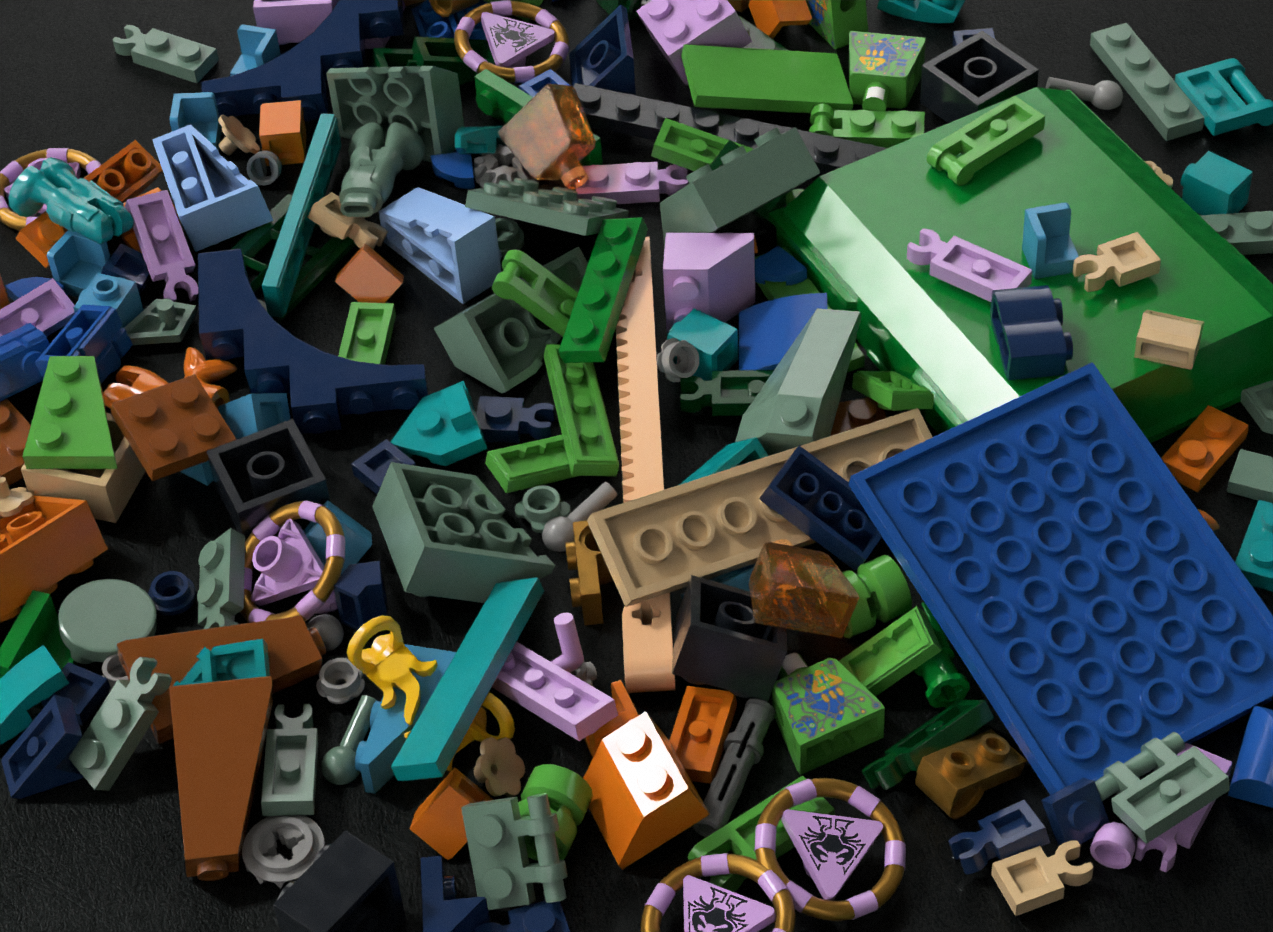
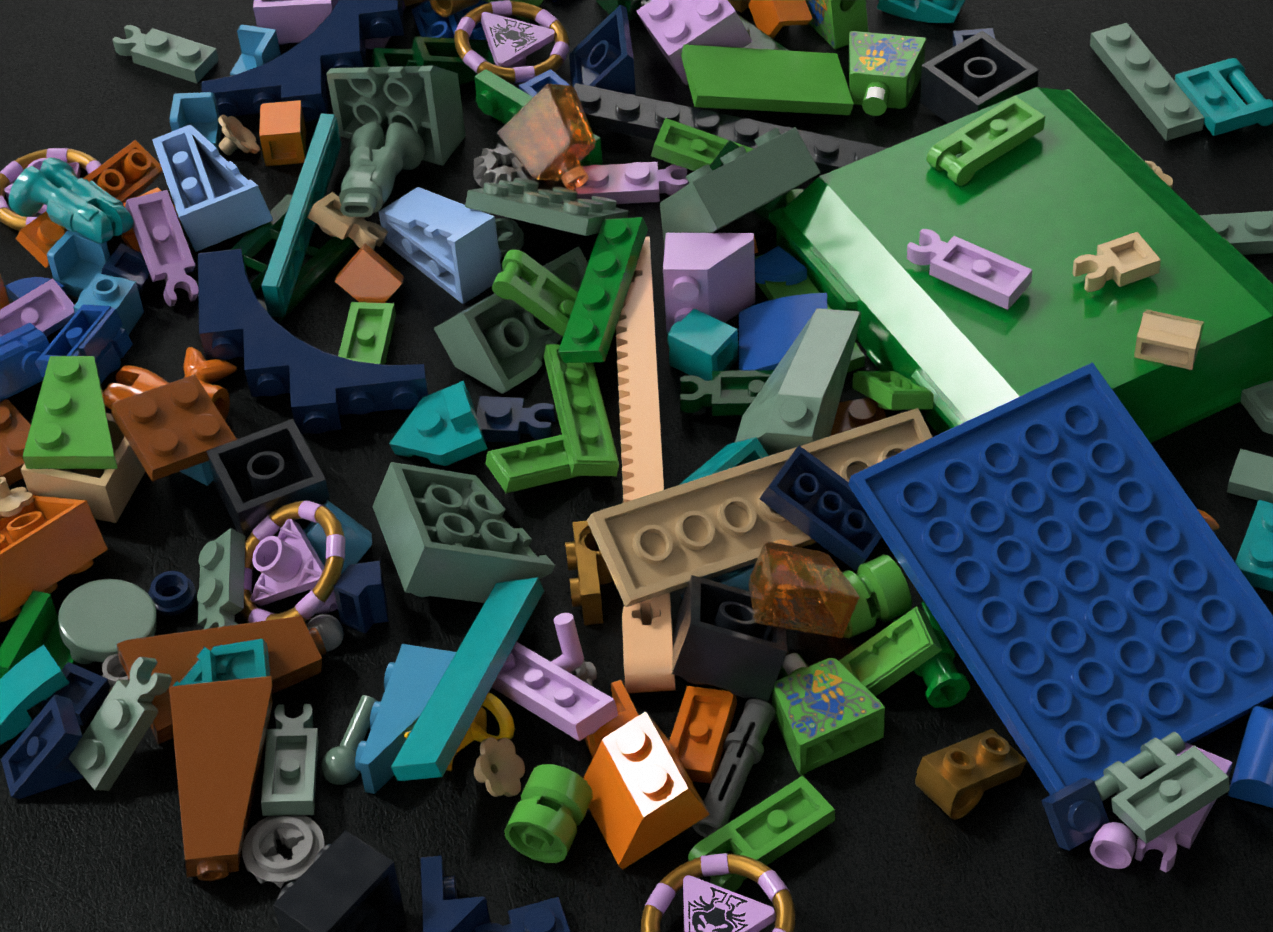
(161, 322): sand green piece -> none
(255, 413): dark azure panel -> none
(257, 167): light grey hinge -> none
(338, 672): light grey plate -> none
(374, 464): dark blue plate -> none
(389, 663): yellow piece -> none
(440, 816): orange panel -> none
(454, 168): blue tile -> none
(477, 140): teal slope -> none
(500, 852): sand green plate -> none
(540, 506): sand green plate -> none
(560, 528): light grey bar -> none
(686, 359): light grey plate -> none
(832, 846): piece -> none
(867, 126): bright green plate -> none
(945, 729): dark green plate -> none
(999, 836): dark blue plate -> none
(1030, 332): dark blue brick -> none
(1037, 880): tan plate -> none
(1048, 240): dark azure panel -> none
(1103, 95): light grey bar -> none
(1204, 447): orange plate -> none
(1216, 185): teal brick -> none

